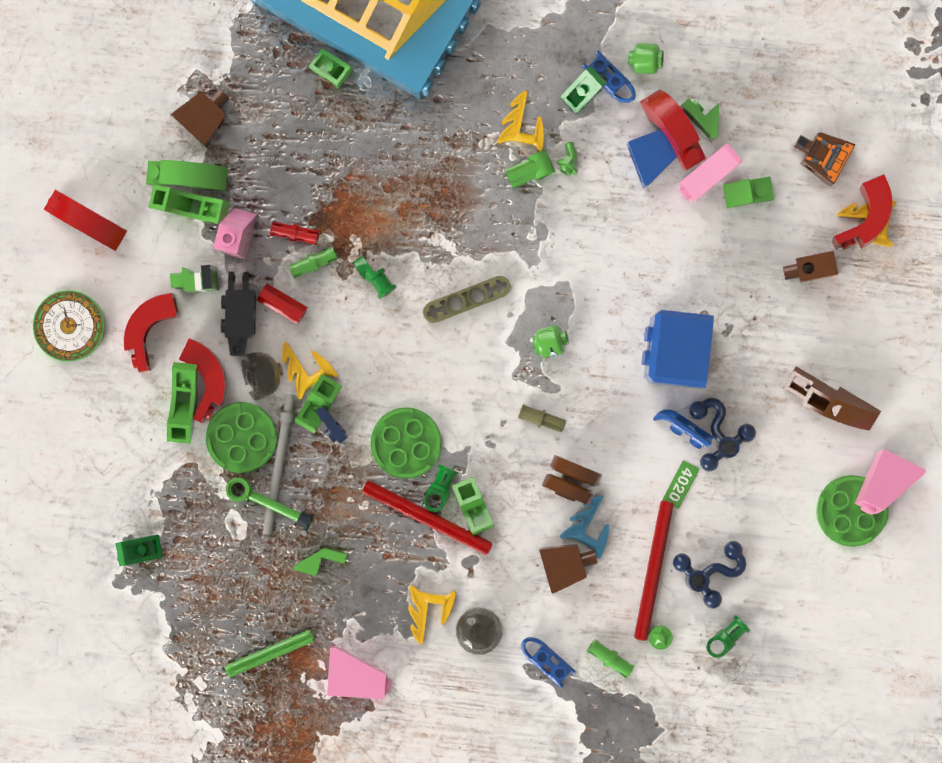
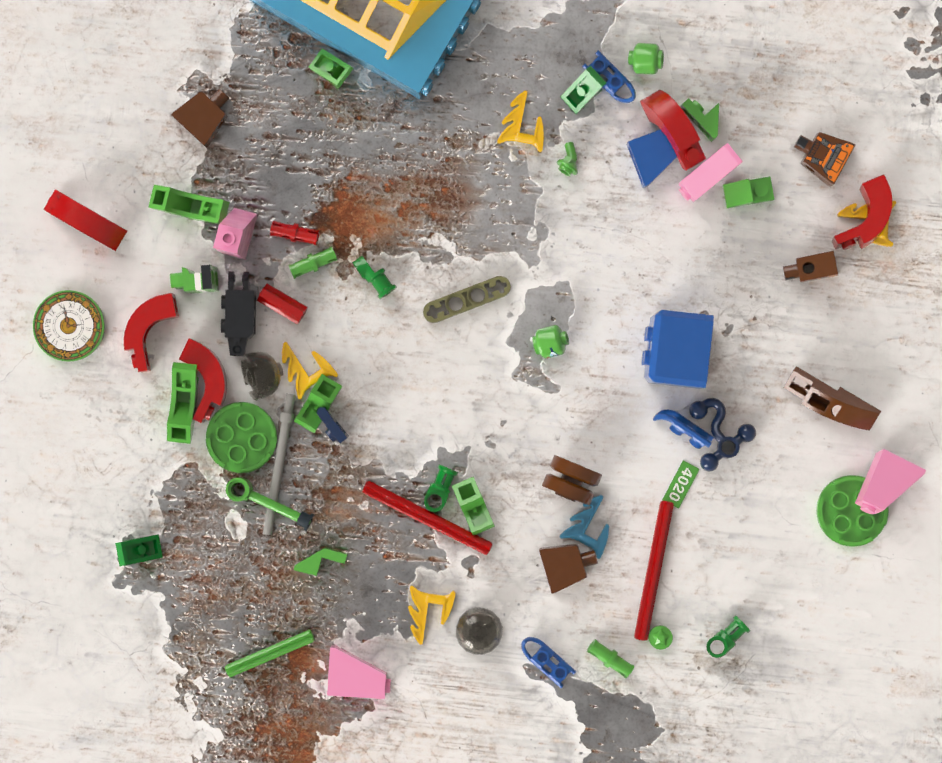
(187, 174): bright green arch -> none
(406, 443): bright green tile -> none
(535, 167): bright green piece -> none
(542, 418): olive axle -> none
(712, 598): dark blue piece -> none

